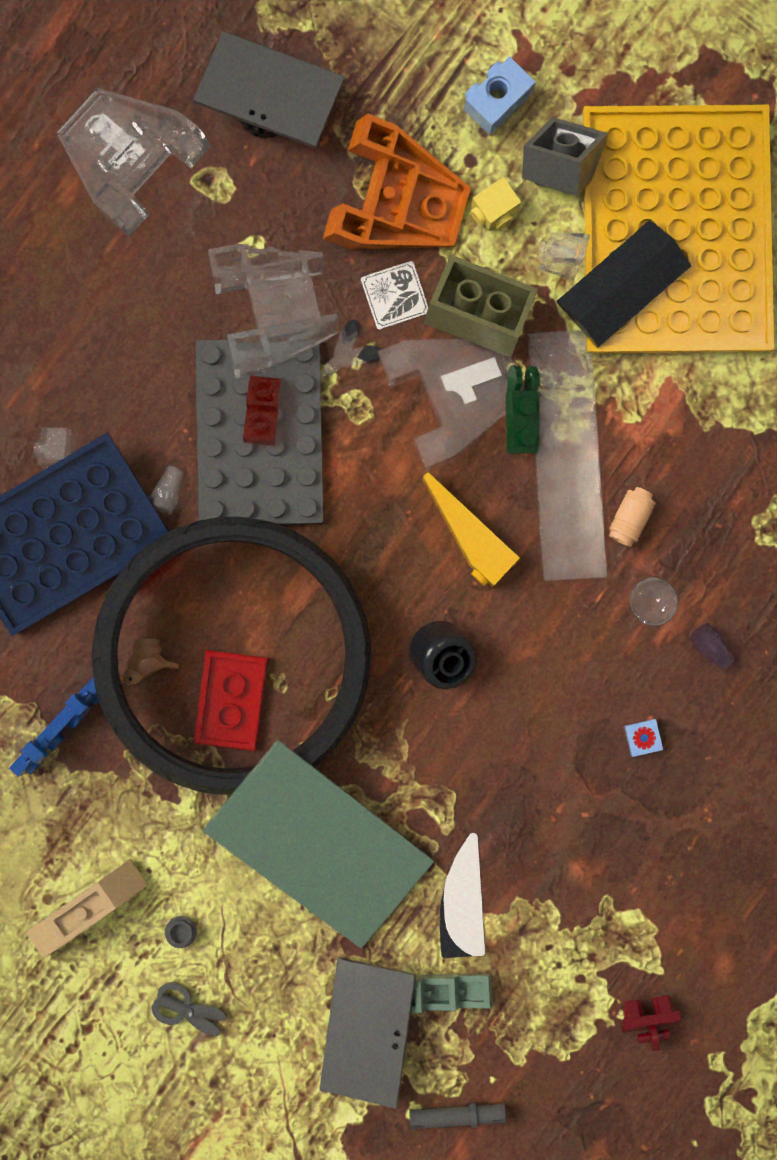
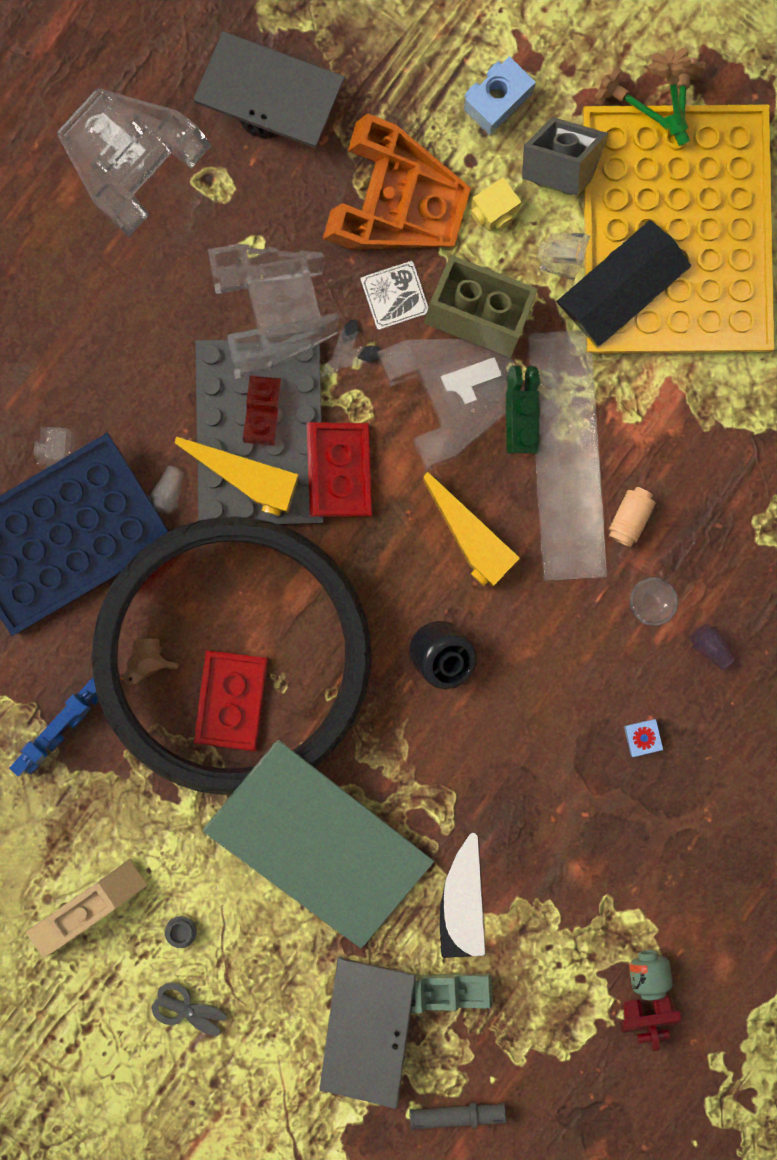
(260, 482): none -> yellow slope
(339, 469): none -> red tile
(650, 975): none -> sand green head
(678, 71): none -> medium nougat plant

